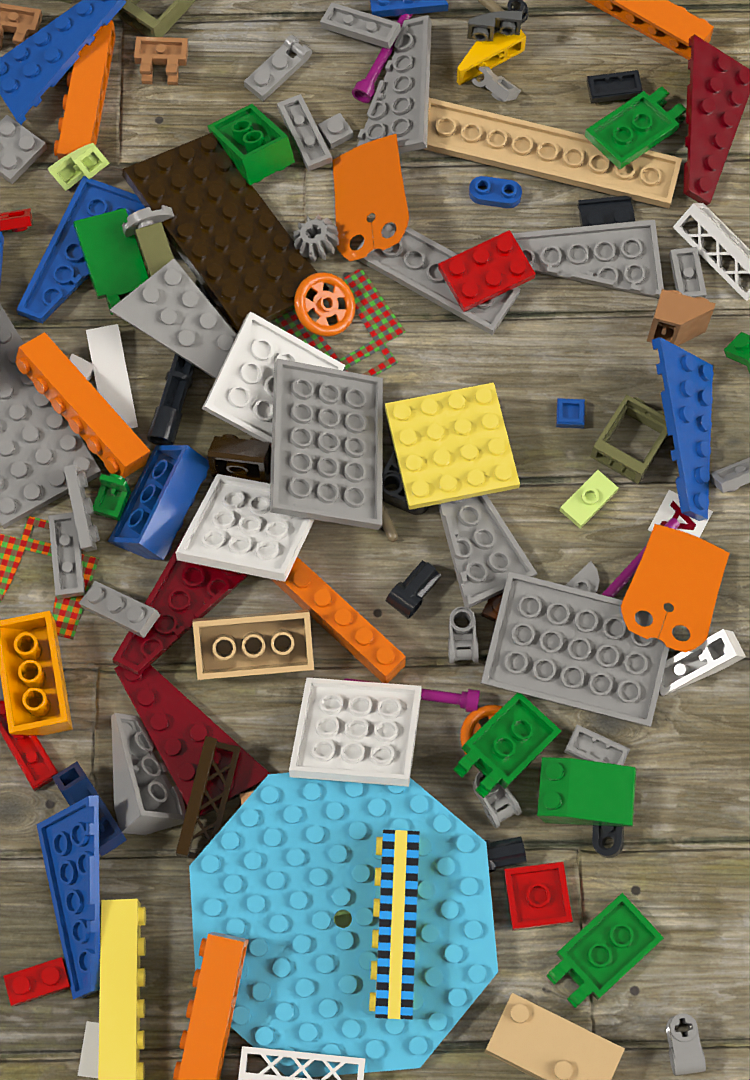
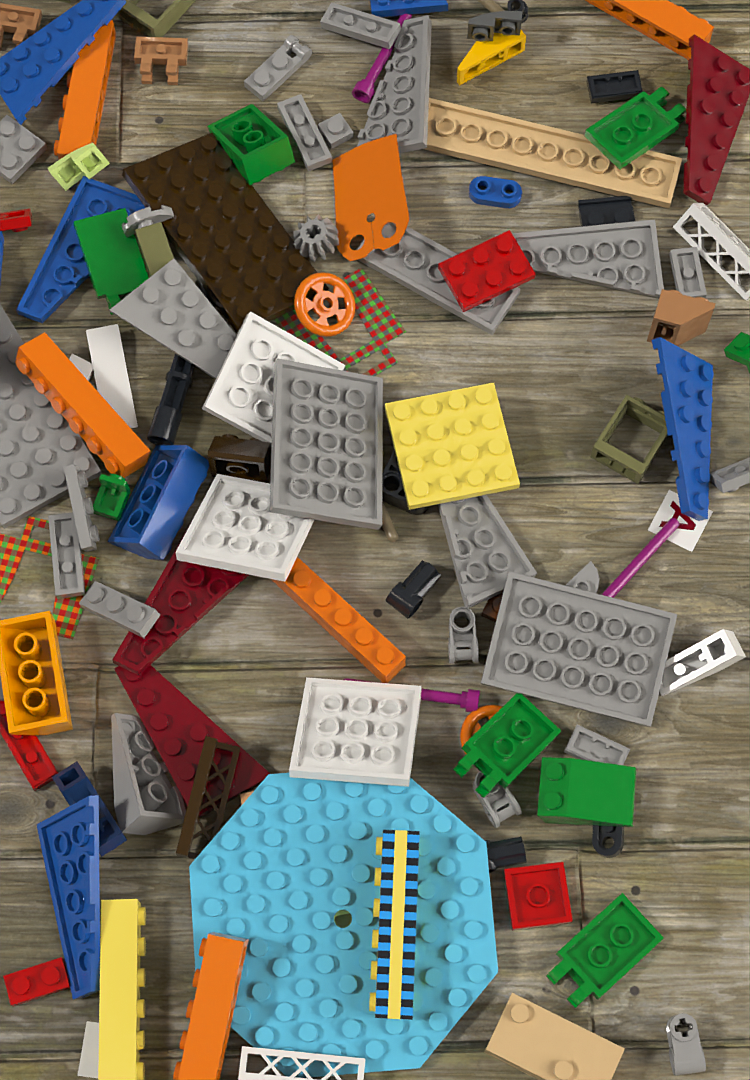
(253, 644): tan brick -> none
(498, 85): light grey plate -> none
(570, 413): blue tile -> none
(589, 499): yellowish green plate -> none
(679, 572): orange piece -> none

